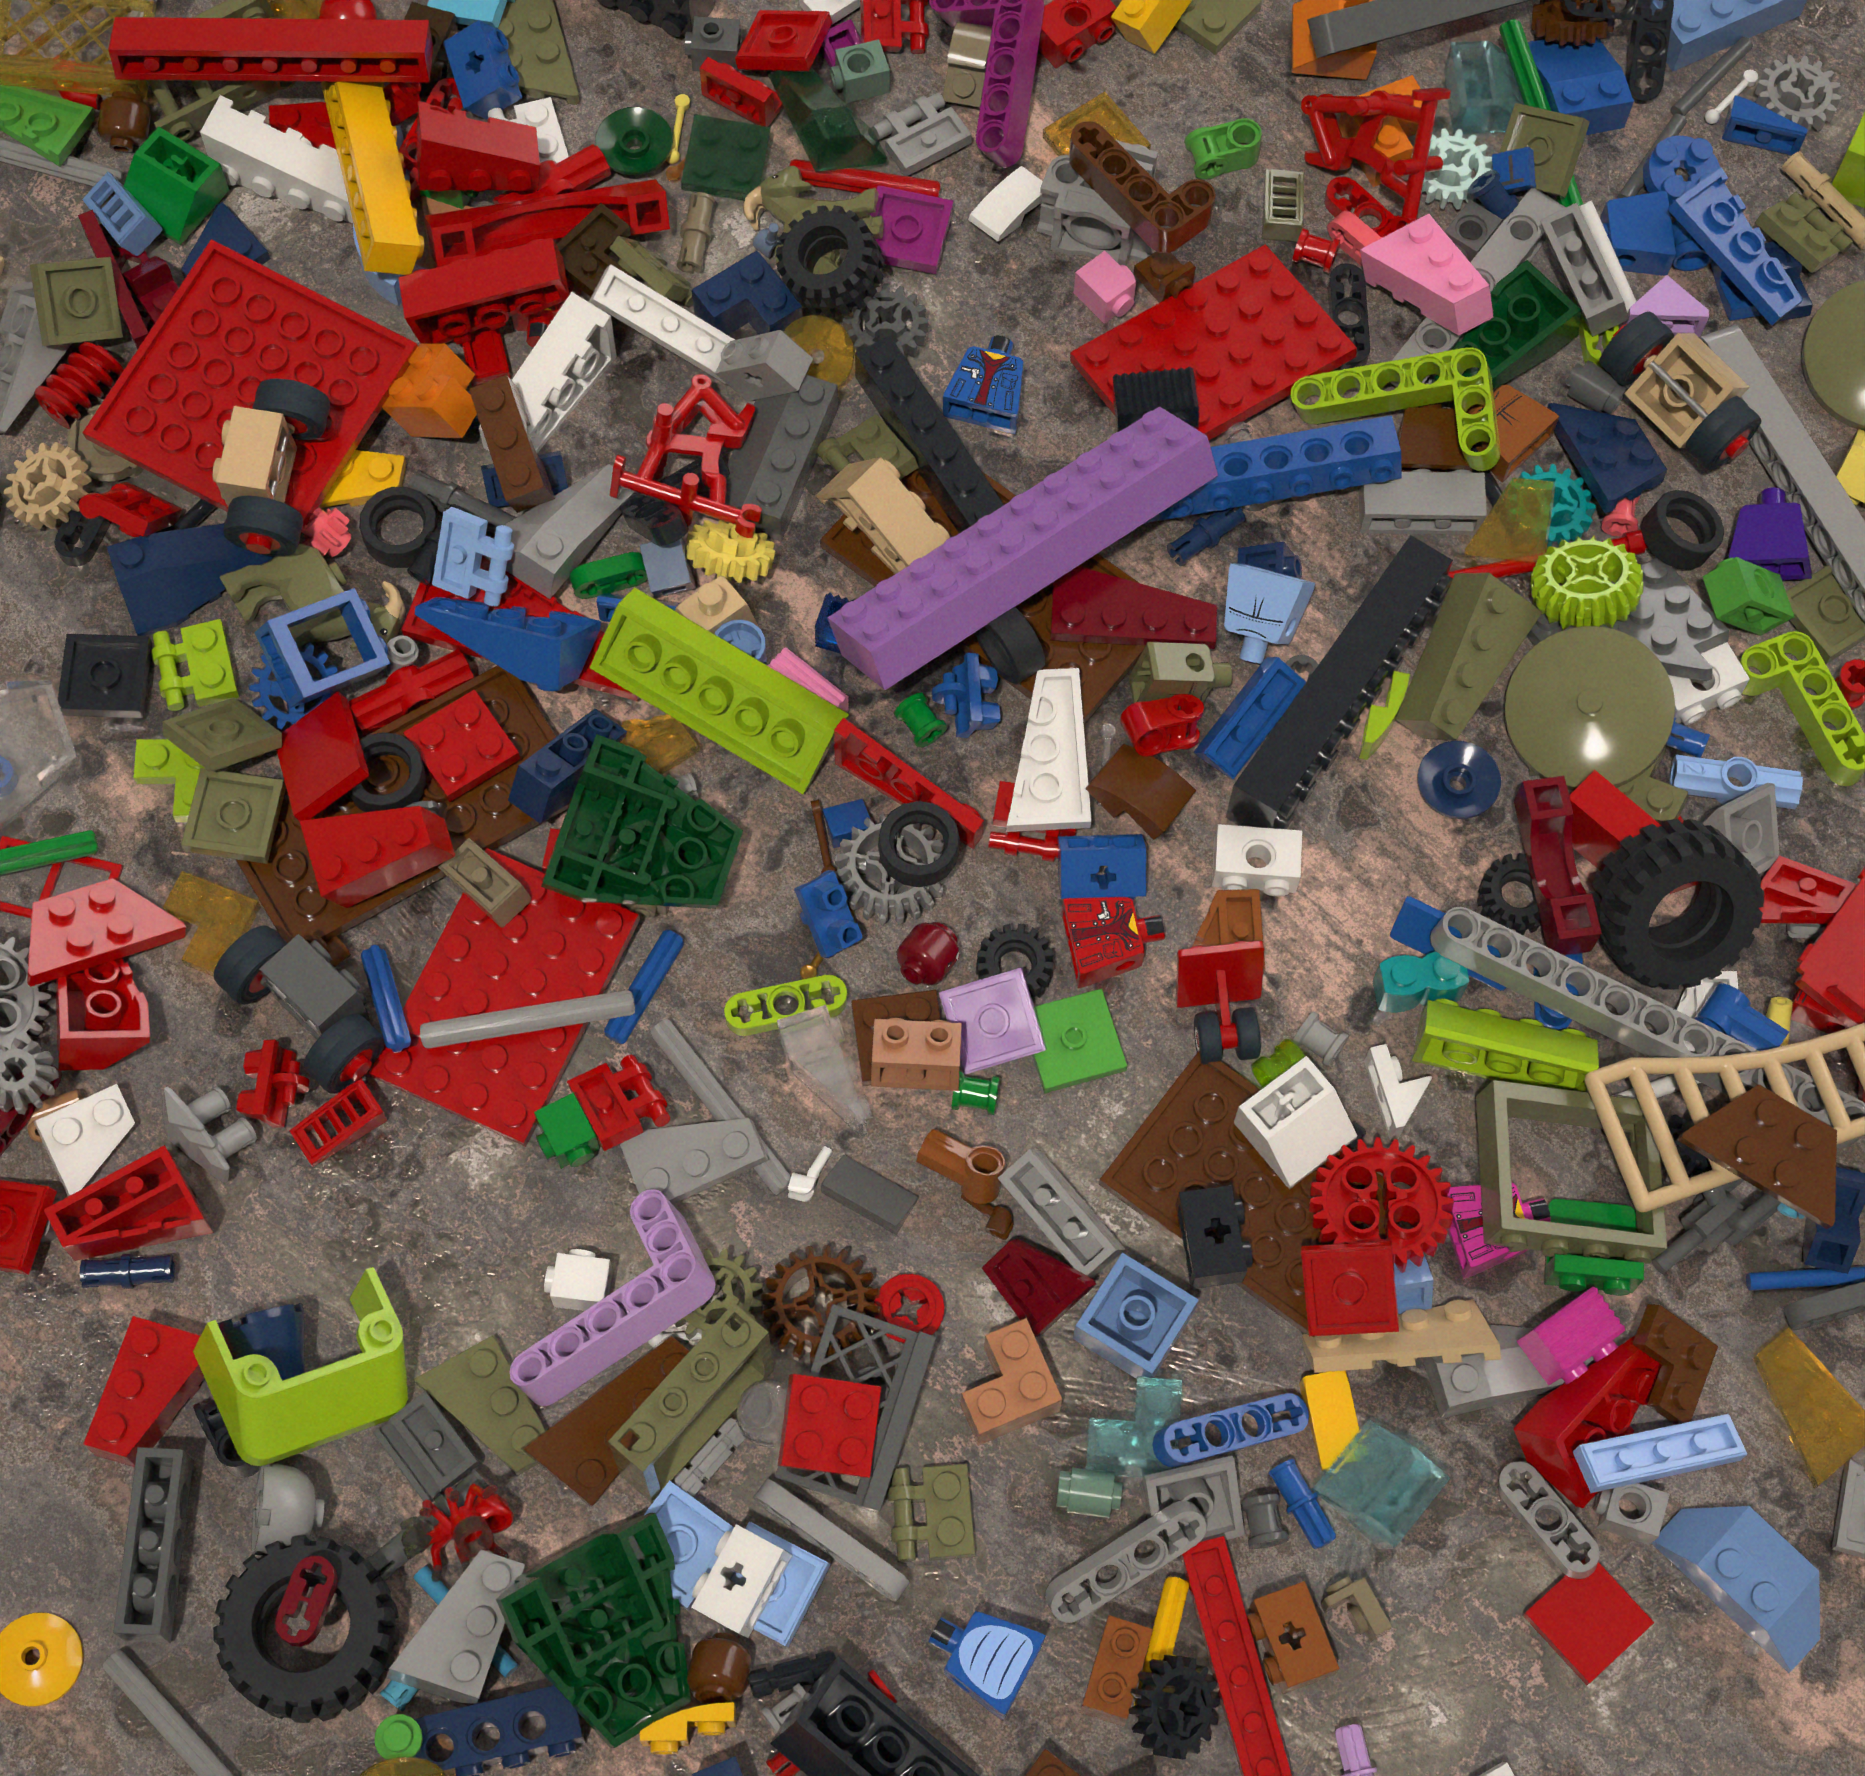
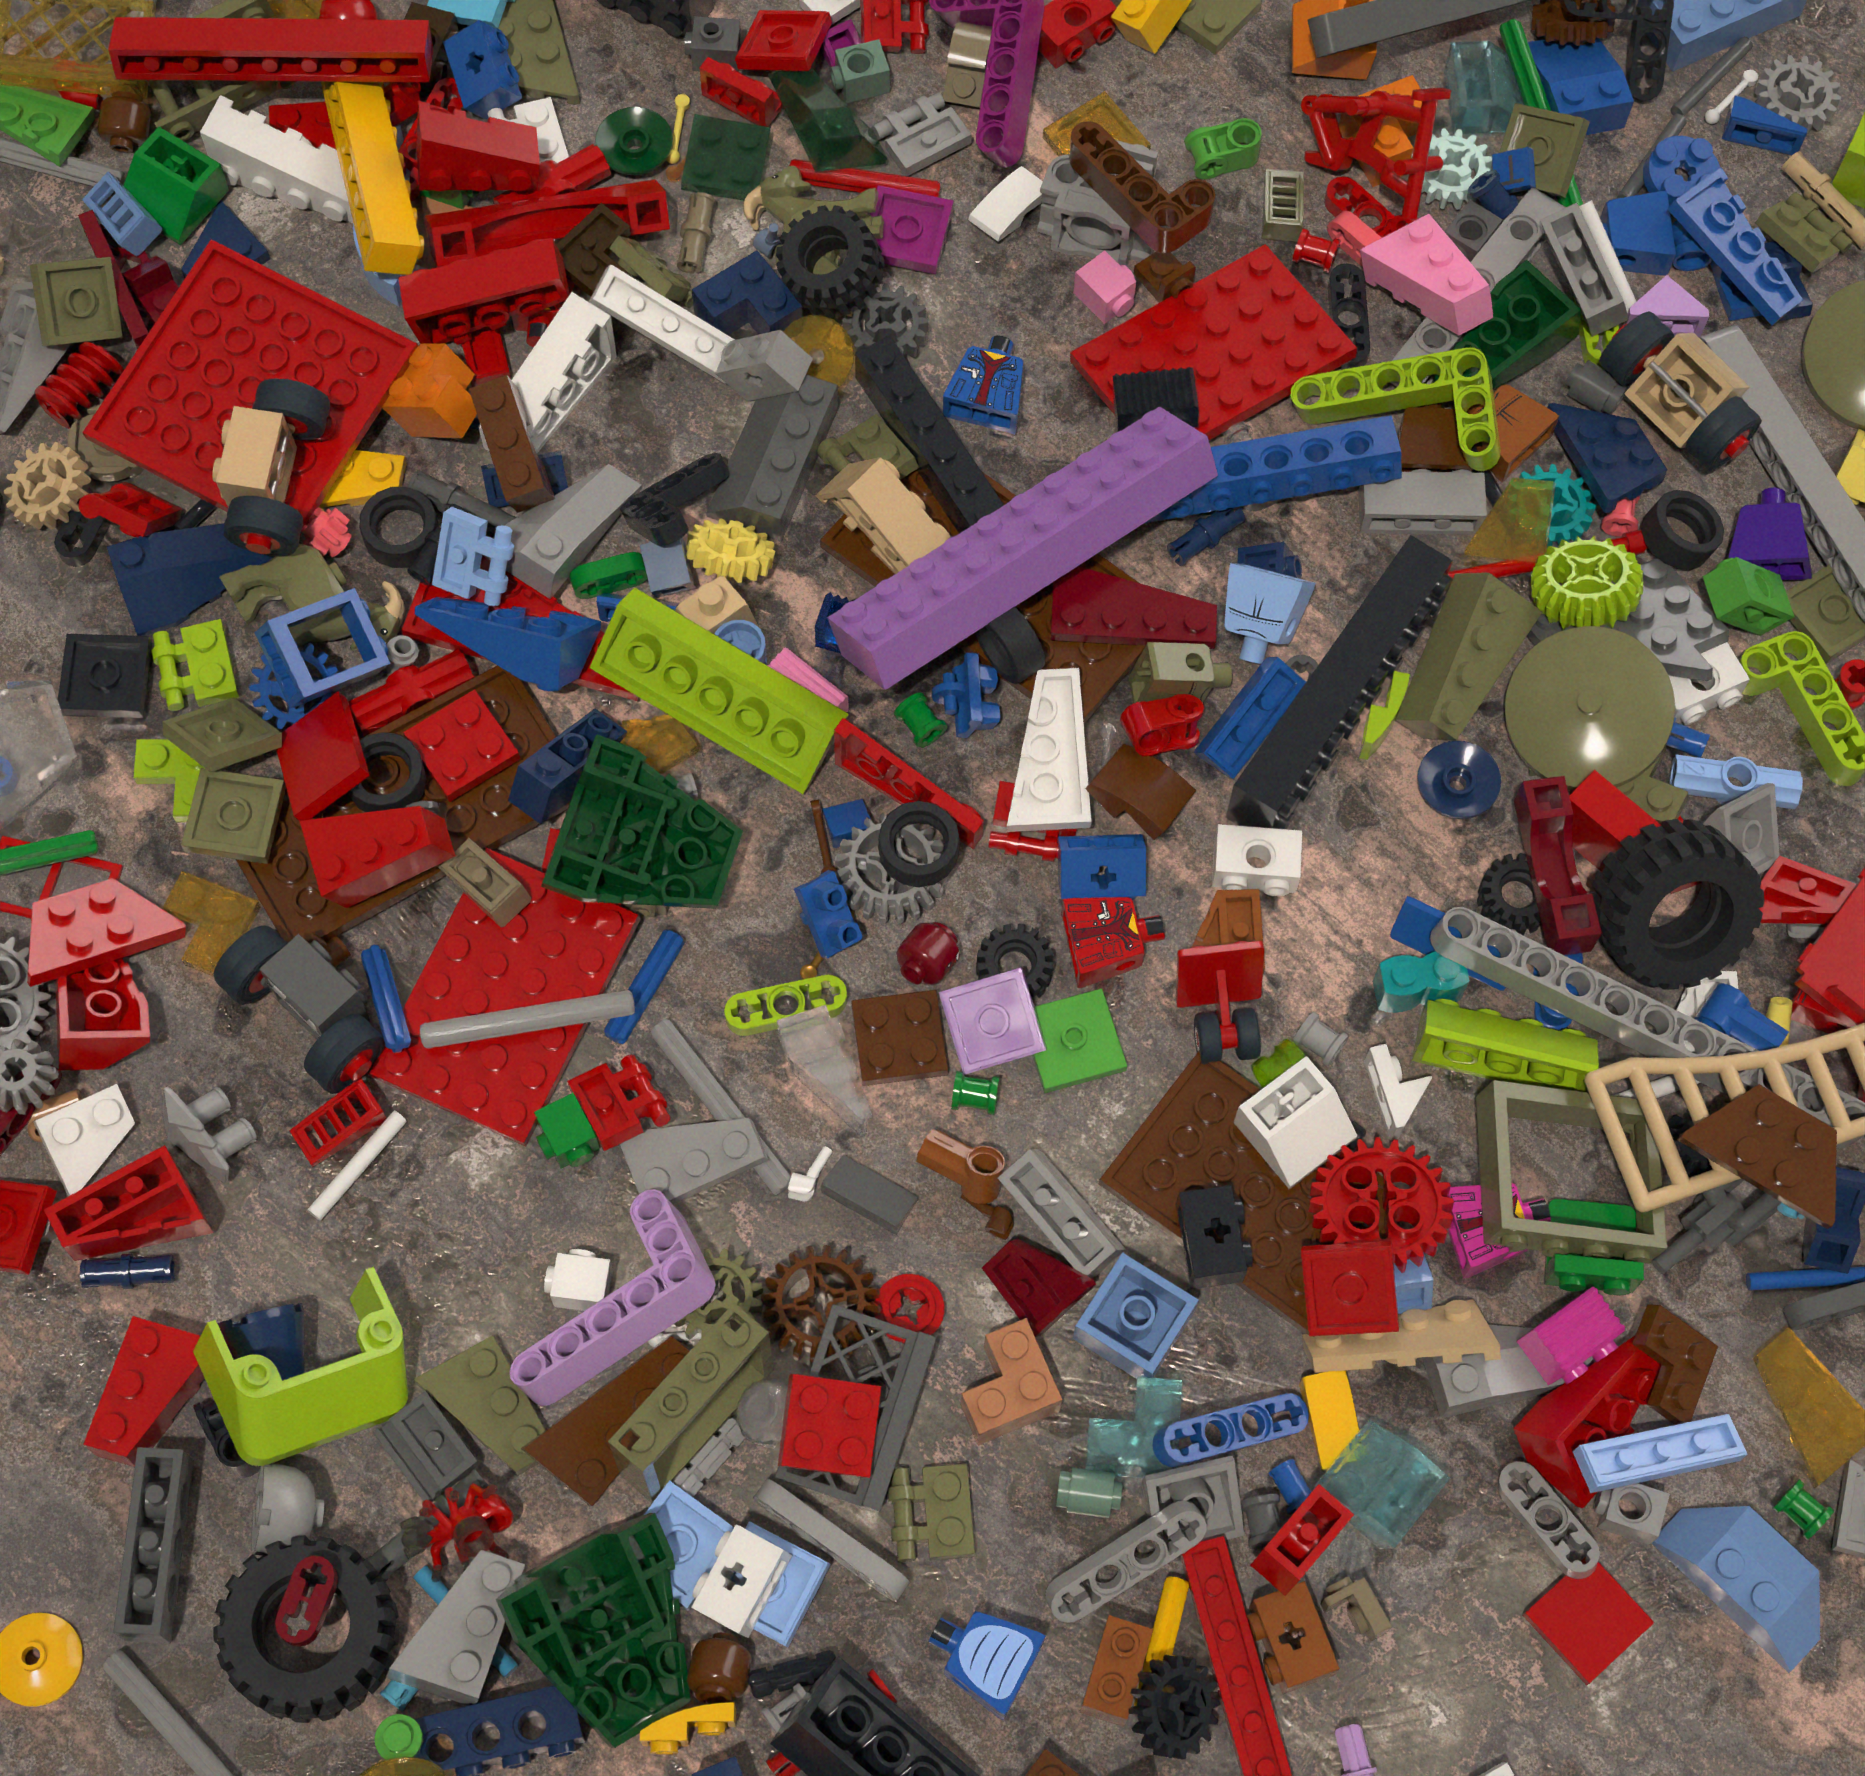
(275, 1086): red hips -> none
(357, 1165): none -> white bar
(726, 430): red piece -> none
(916, 1054): nougat brick -> none
(1302, 1540): none -> red brick
(1803, 1509): none -> green bush

